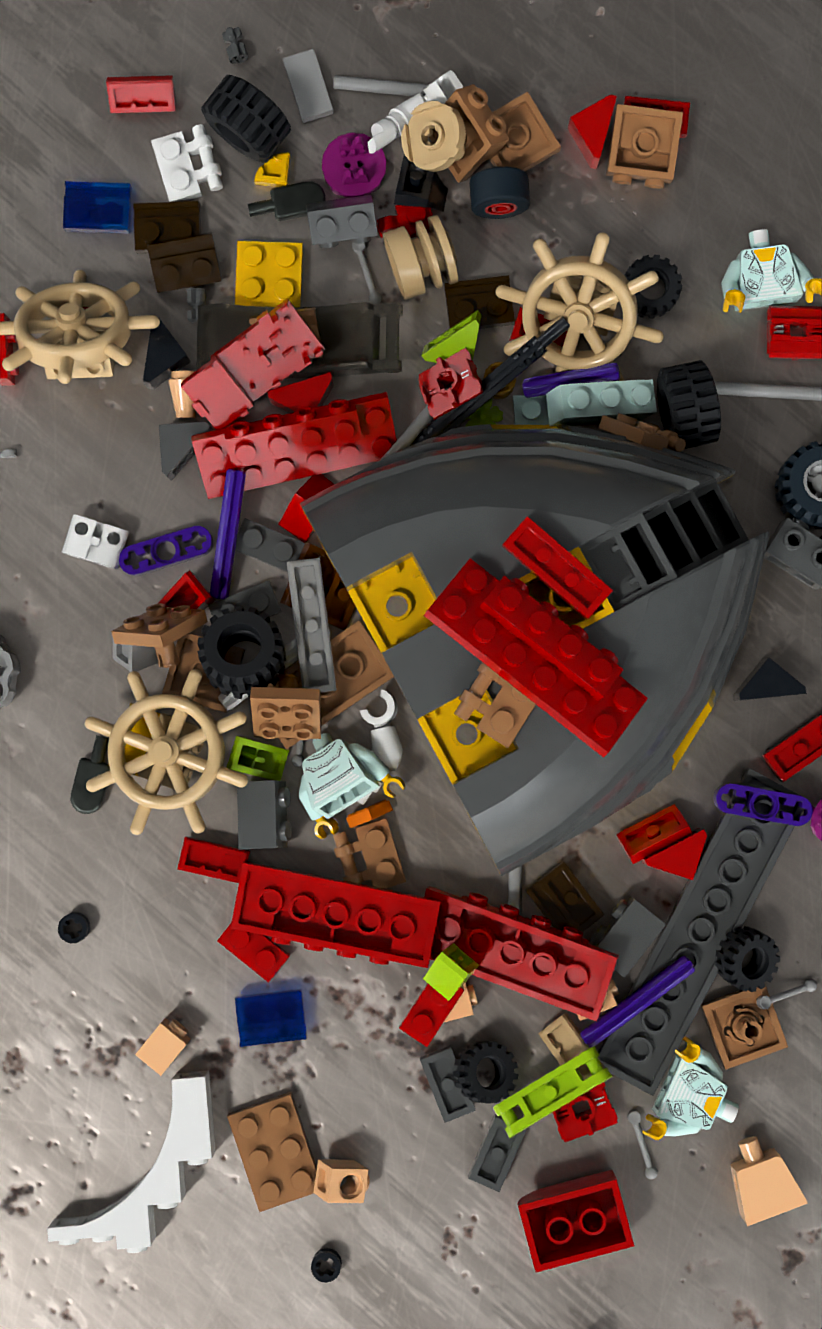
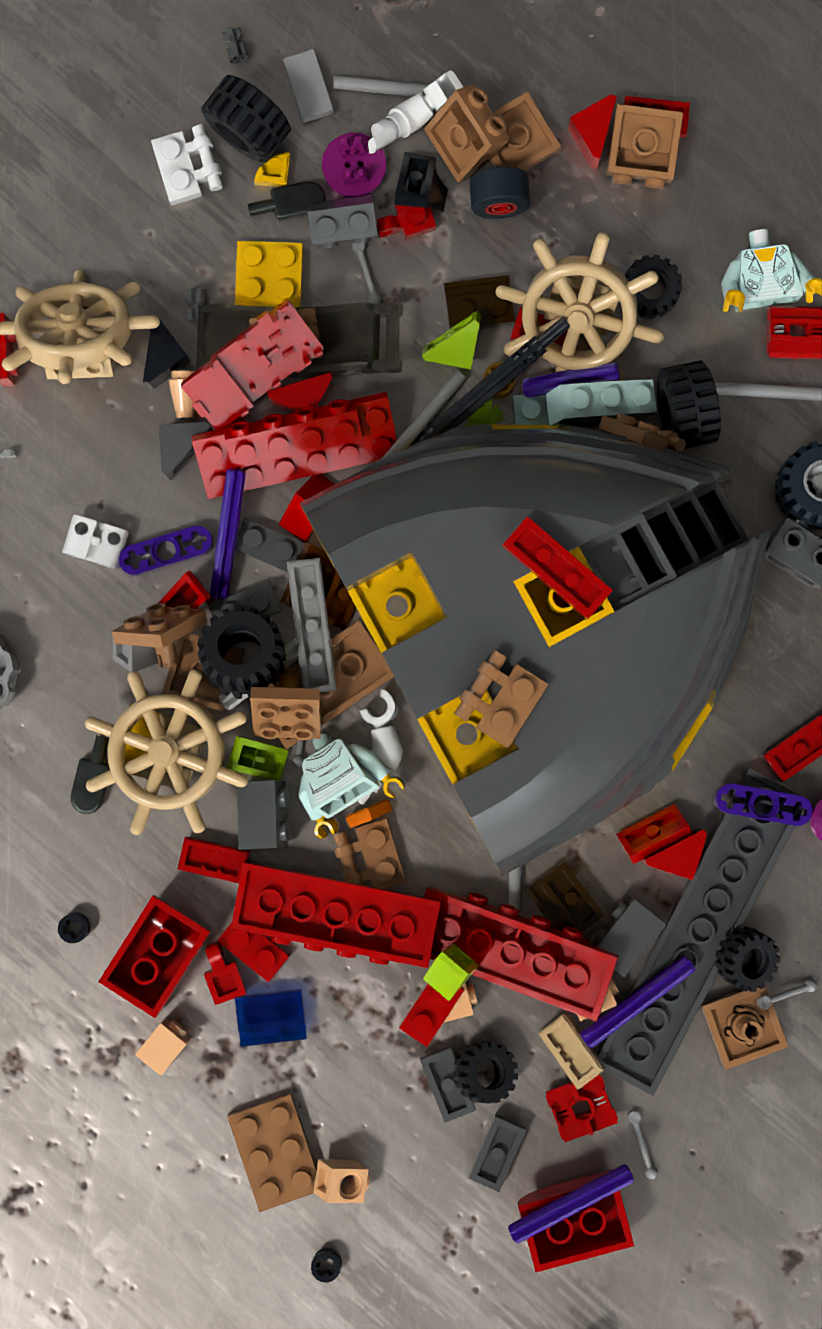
(97, 207): clear blue plate -> none
(132, 1216): white arch -> none
(141, 94): plate -> none
(154, 956): none -> red brick
(164, 222): dark brown plate -> none
(184, 262): dark brown plate -> none
(223, 979): none -> red plate
(421, 257): tan wheel -> none
(450, 141): tan plate -> none
(457, 369): red piece -> none
(538, 654): red plate -> none
(552, 1092): lime plate -> none
(571, 1203): none -> dark purple axle
(690, 1095): light aqua torso -> none
(763, 1183): light nougat torso -> none
(768, 681): black slope -> none

